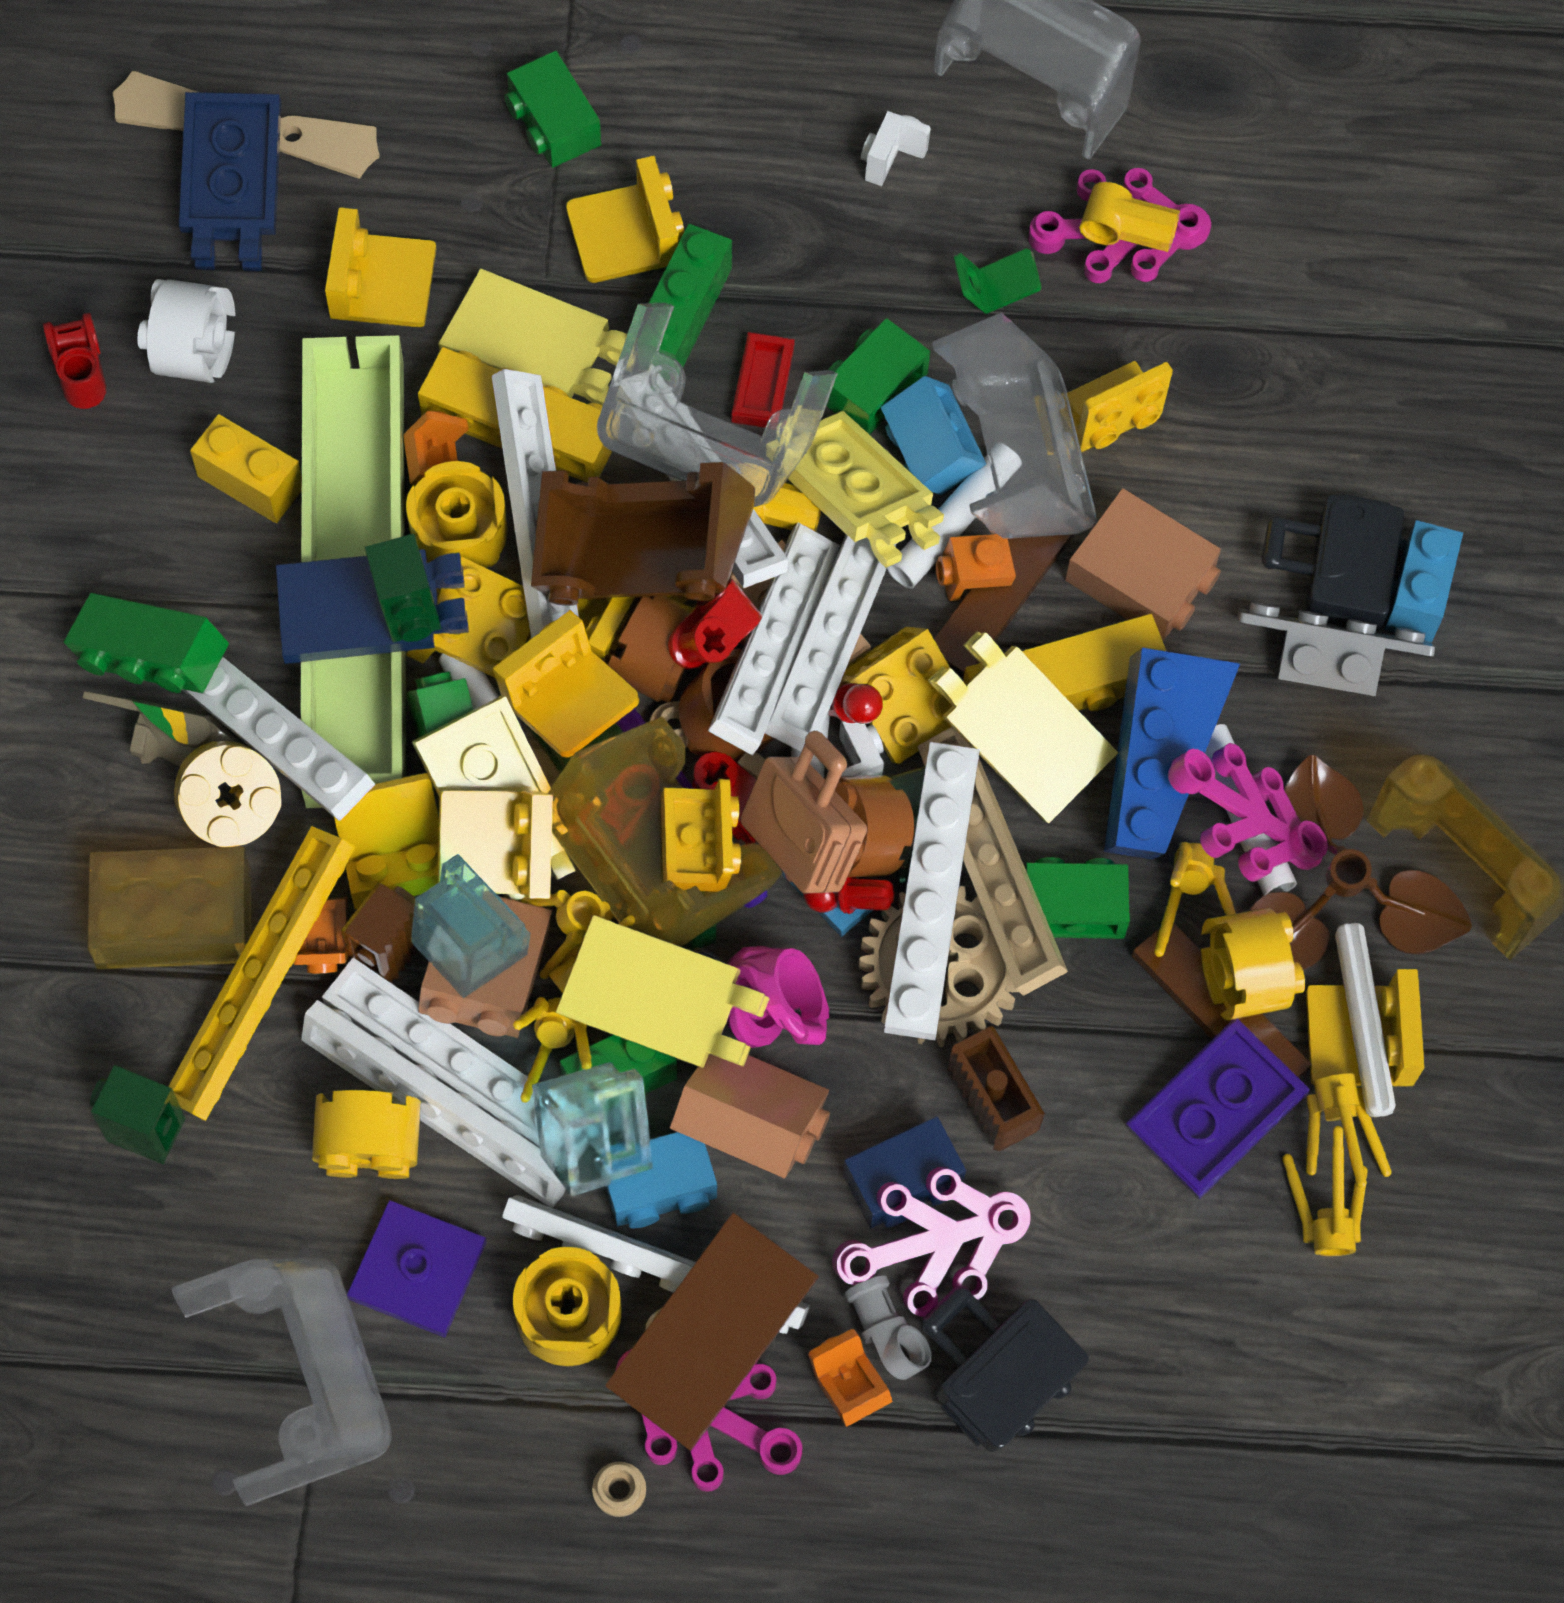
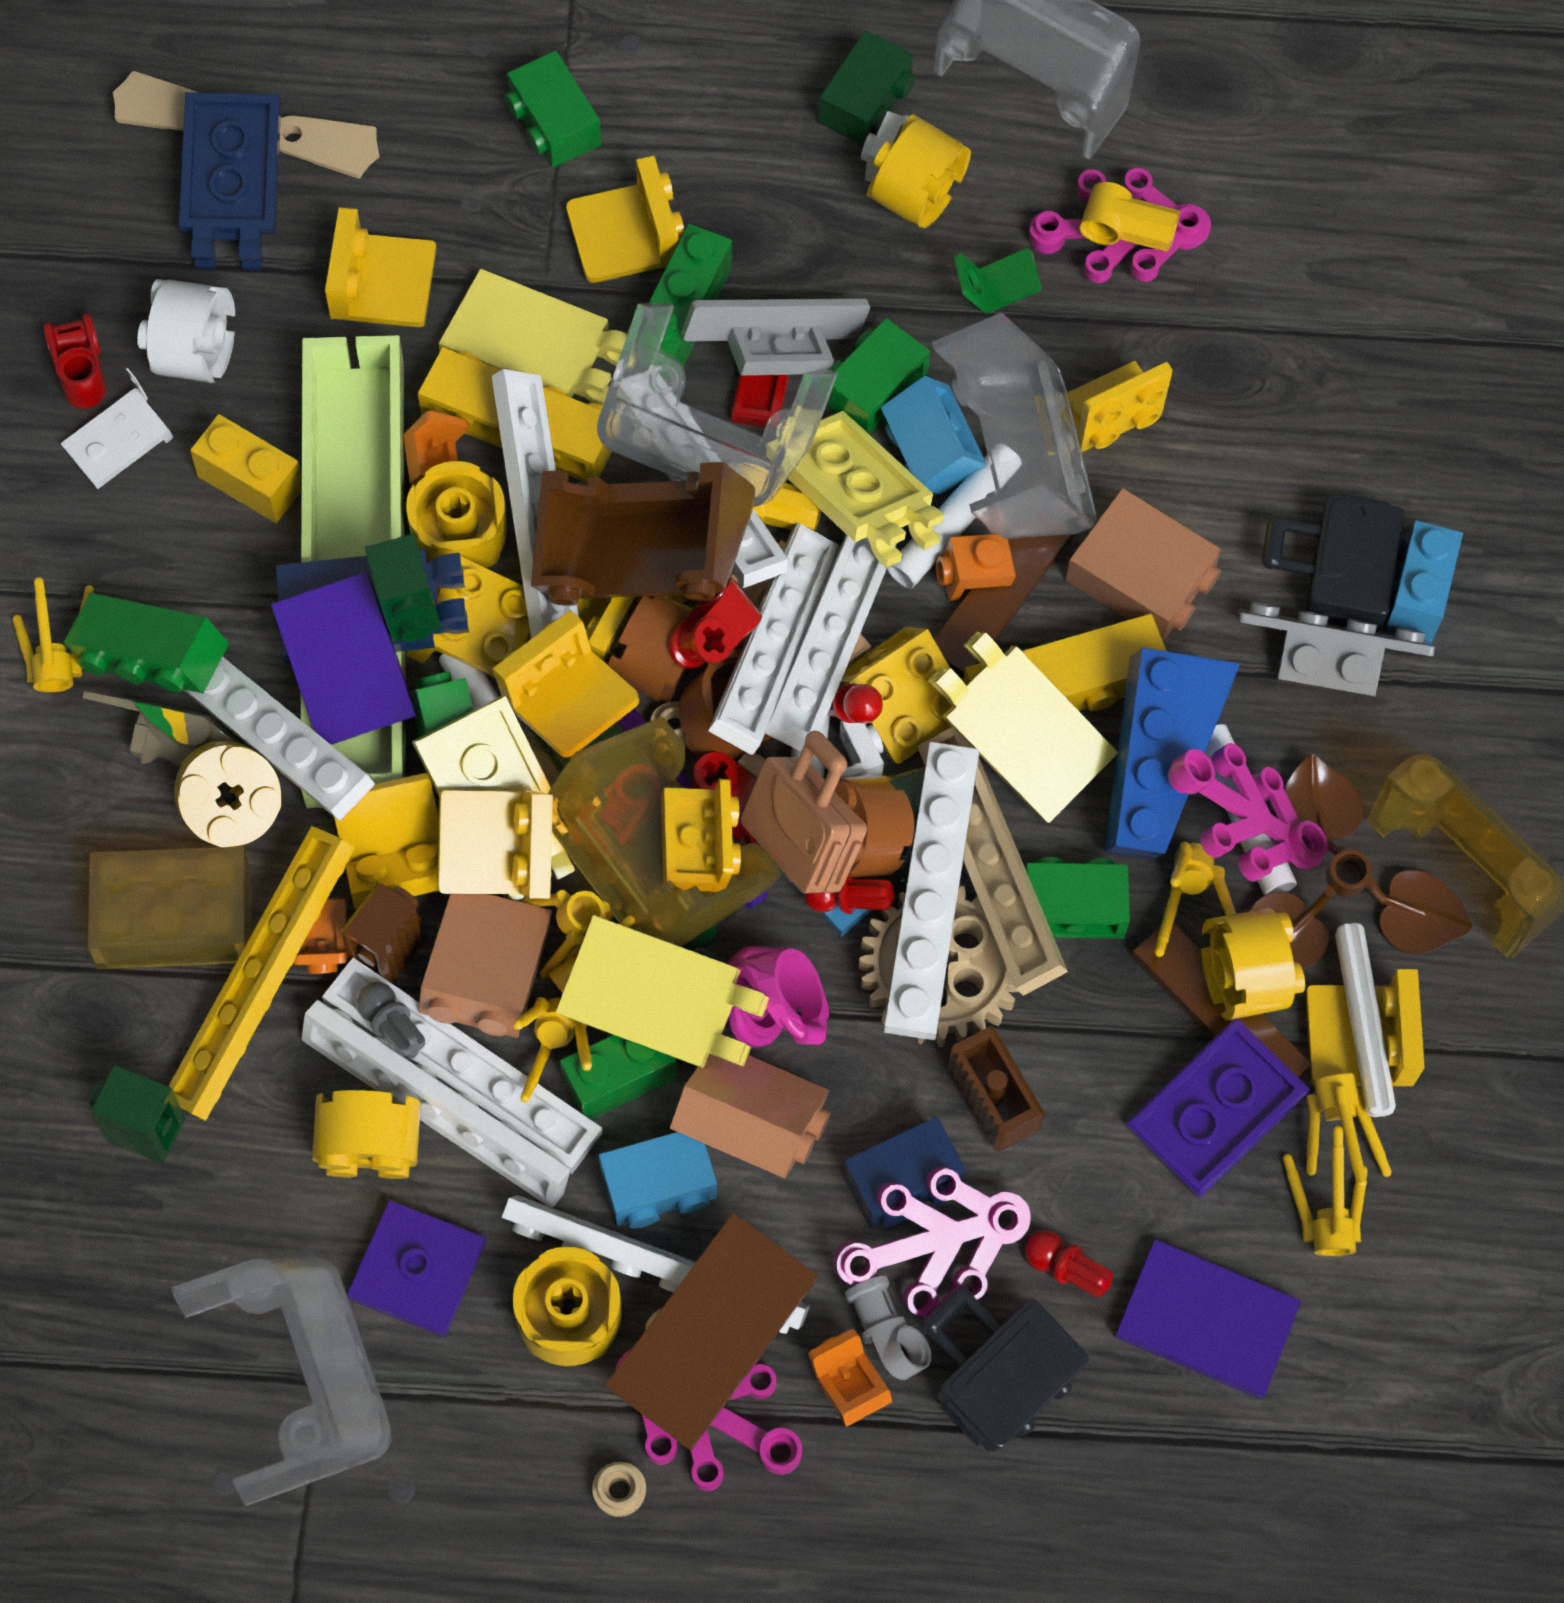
(51, 666): none -> yellow plant
(117, 437): none -> white piece
(344, 659): none -> dark purple tile
(389, 1018): none -> dark grey axle
(467, 928): clear light blue plate -> none
(593, 1126): clear light blue plate -> none
(777, 333): none -> light grey bracket
(866, 87): none -> dark green brick
(918, 172): none -> yellow brick
(1047, 1252): none -> red axle
(1208, 1319): none -> dark purple tile

